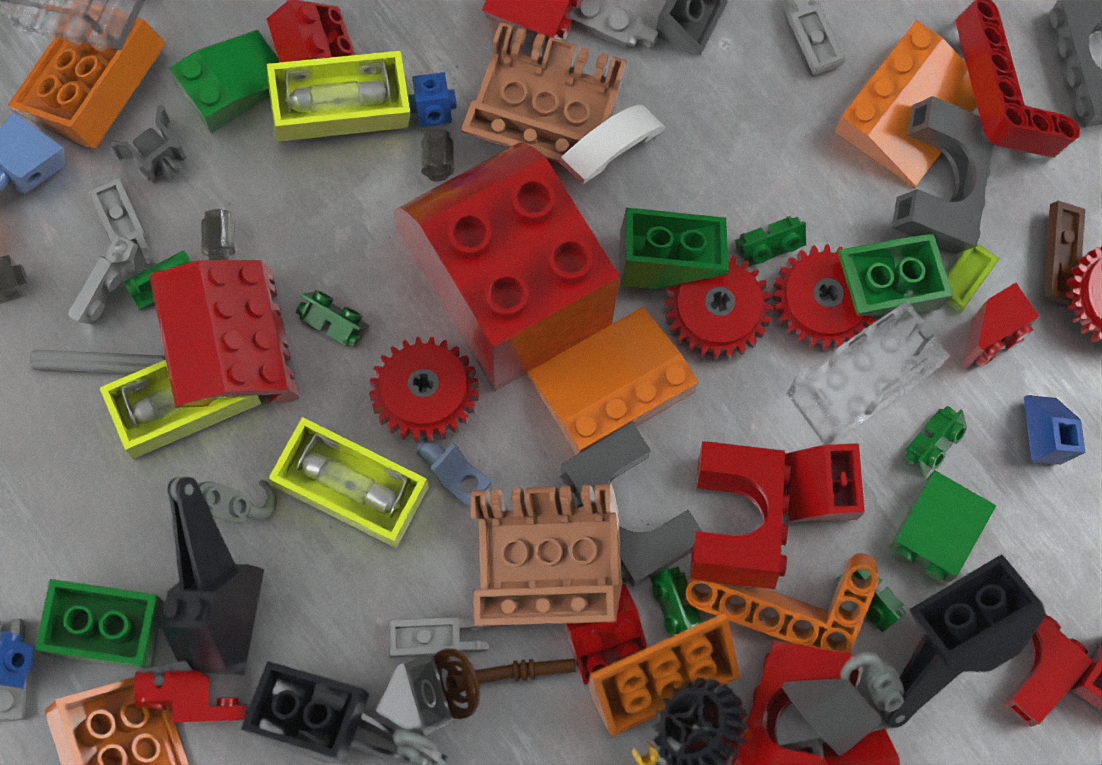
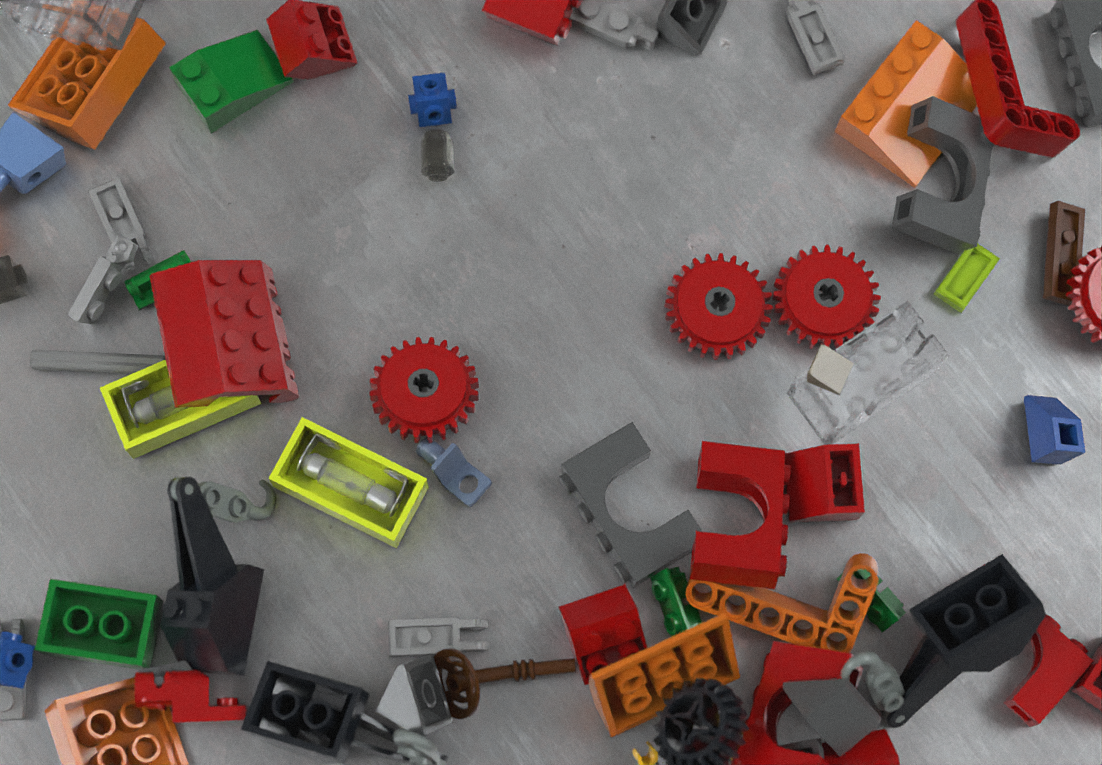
(154, 149): dark grey piece -> none
(218, 234): clear smoke brick -> none
(338, 95): neon yellow piece -> none
(343, 321): green hinge -> none
(511, 262): red slope -> none
(539, 97): nougat slope -> none
(547, 556): nougat slope -> none
(610, 140): white slope -> none
(613, 380): orange slope -> none
(671, 248): green slope -> none
(785, 237): green hinge -> none
(829, 370): none -> slope
(896, 271): green slope -> none
(941, 527): green brick -> none
(946, 429): green hinge -> none
(999, 325): red slope -> none

